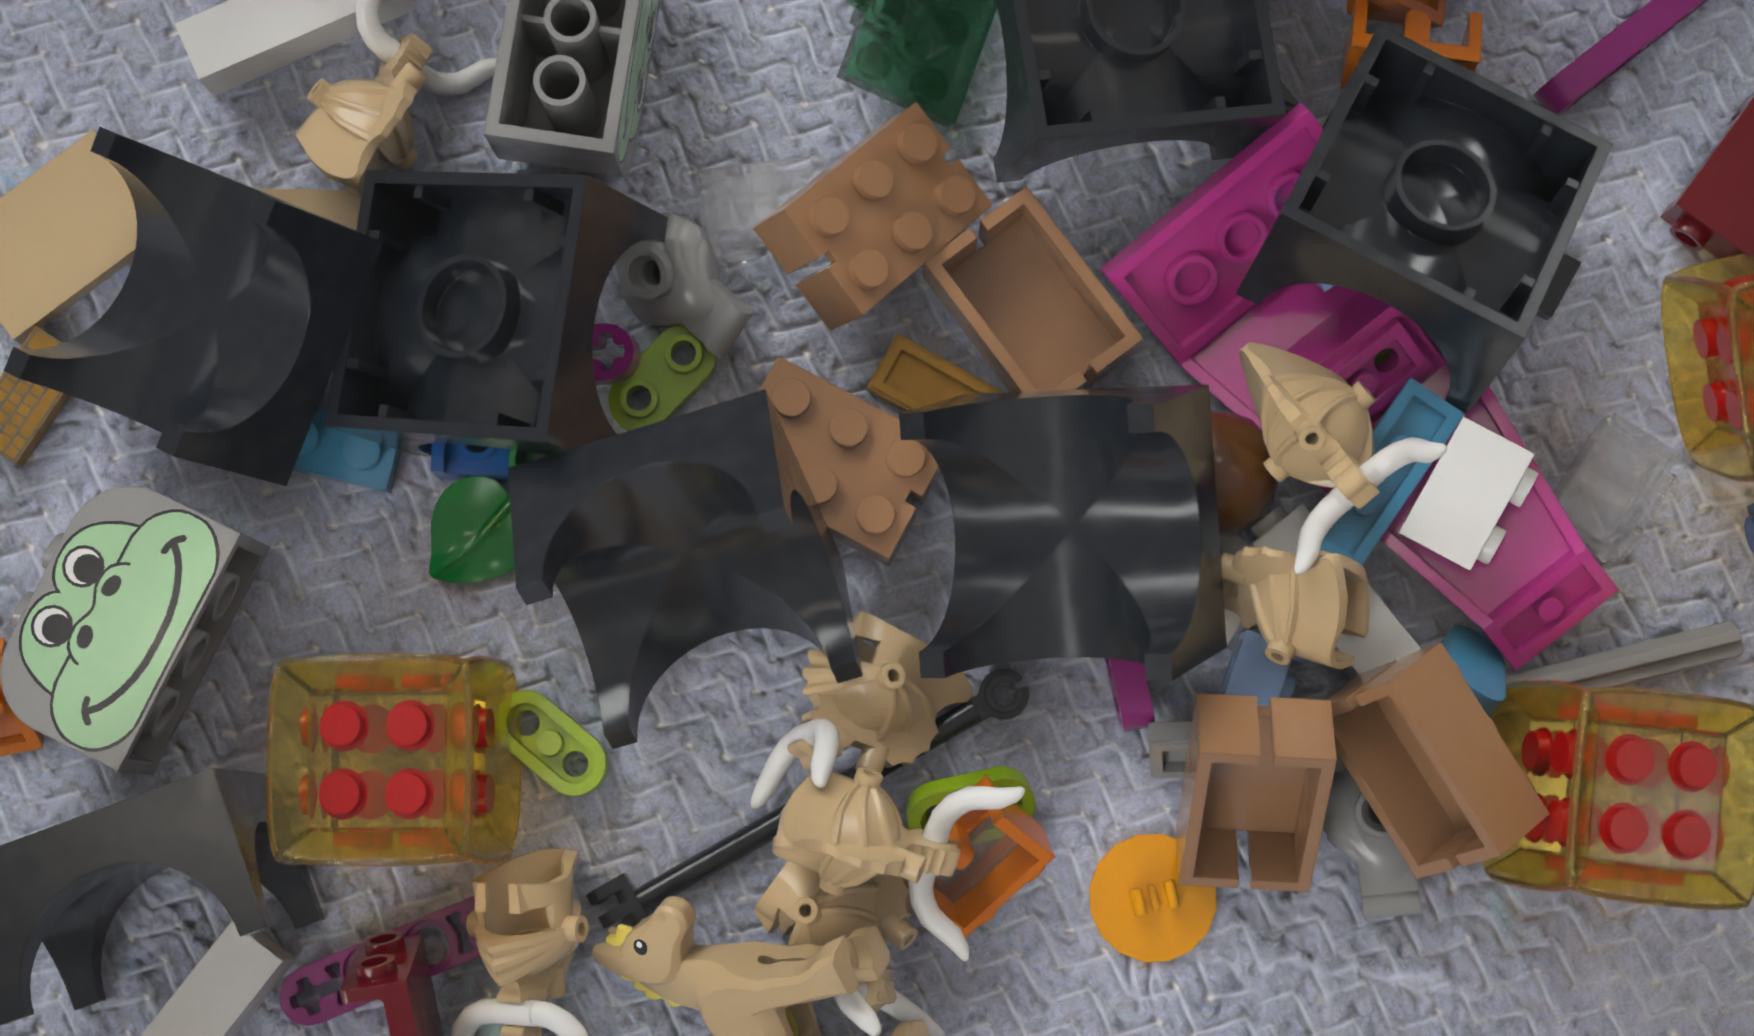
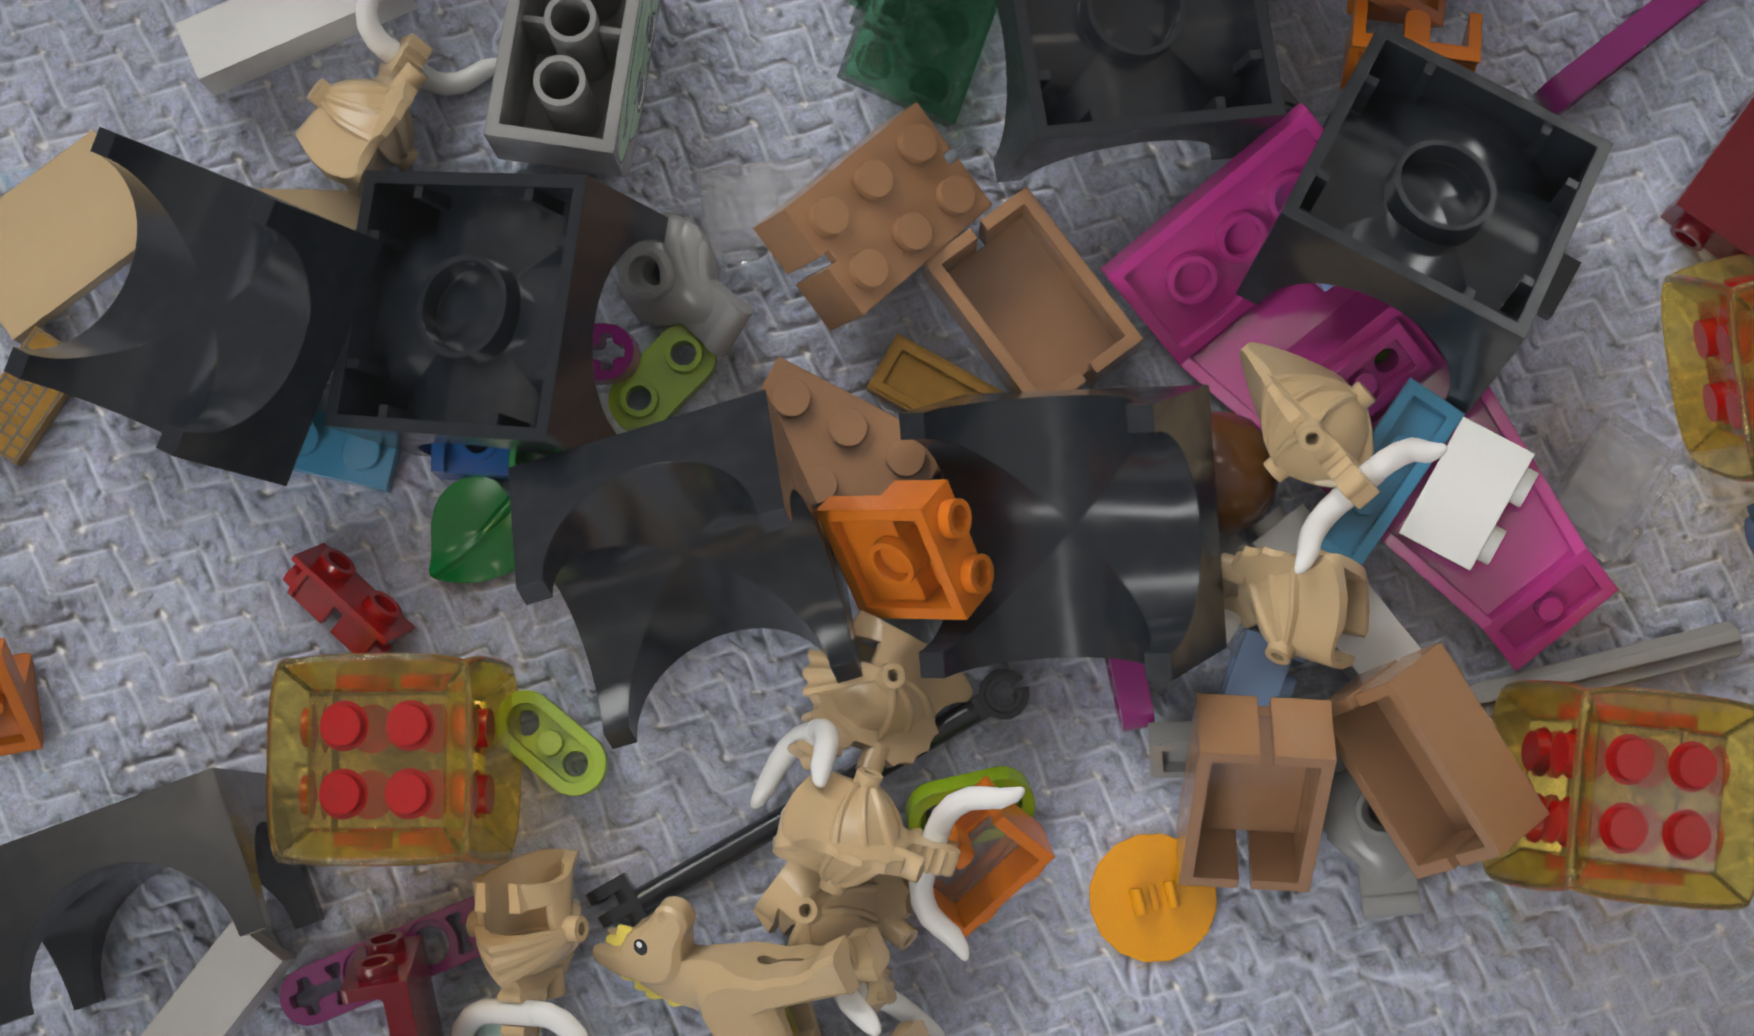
(125, 624): brick -> none
(329, 581): none -> red hinge
(908, 551): none -> orange plate
(1480, 665): dark azure tile -> none

